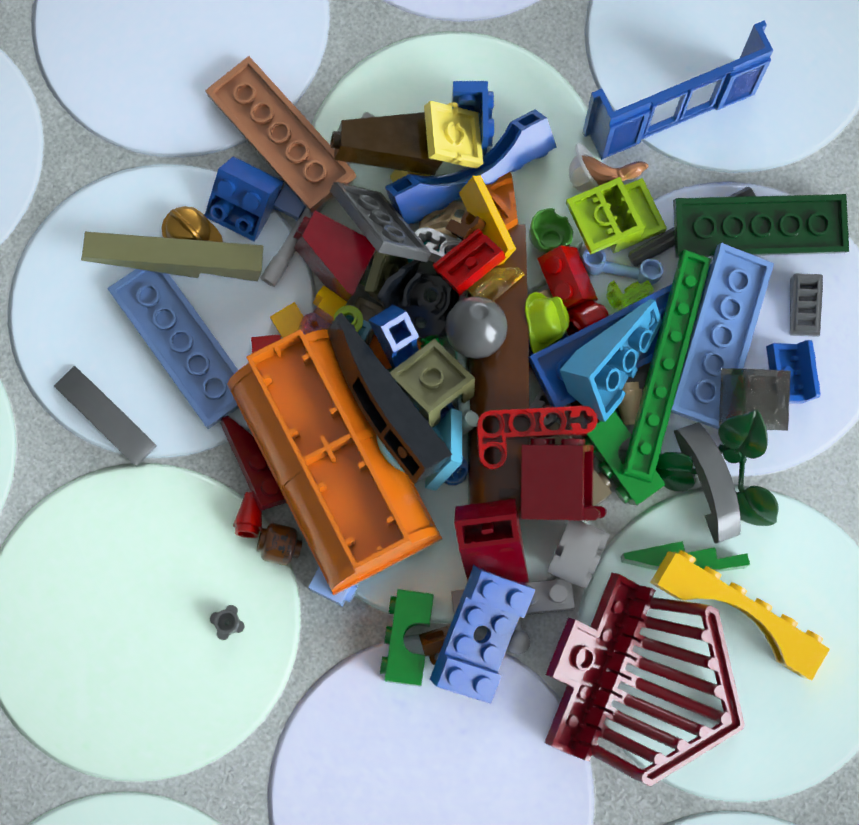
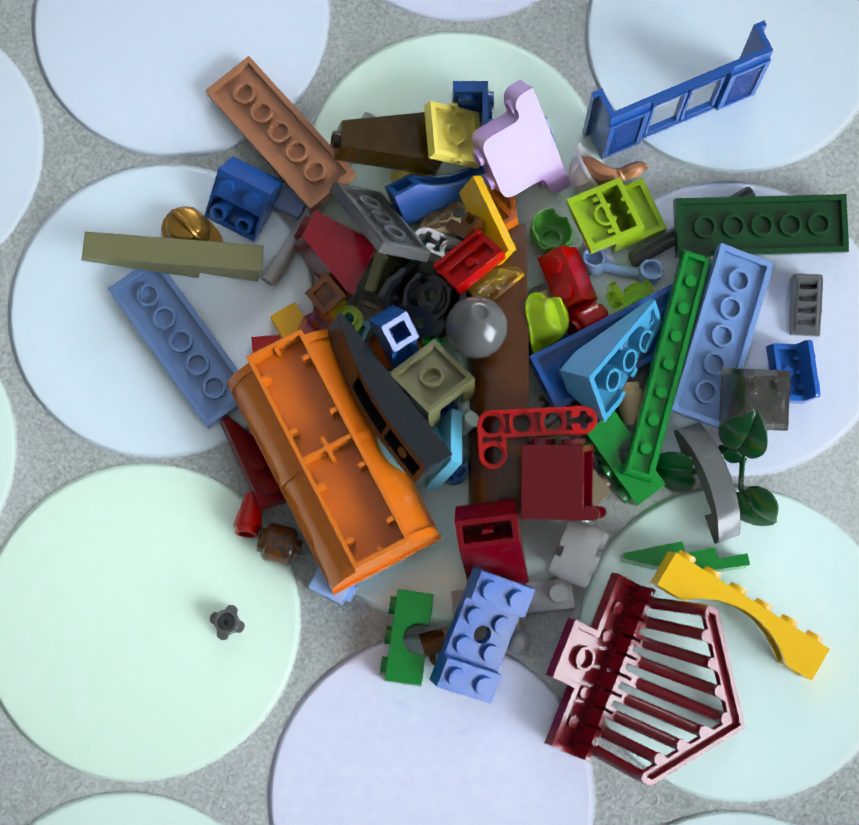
(105, 416): dark grey slope -> none
(326, 294): none -> reddish brown tile
(519, 147): none -> brick

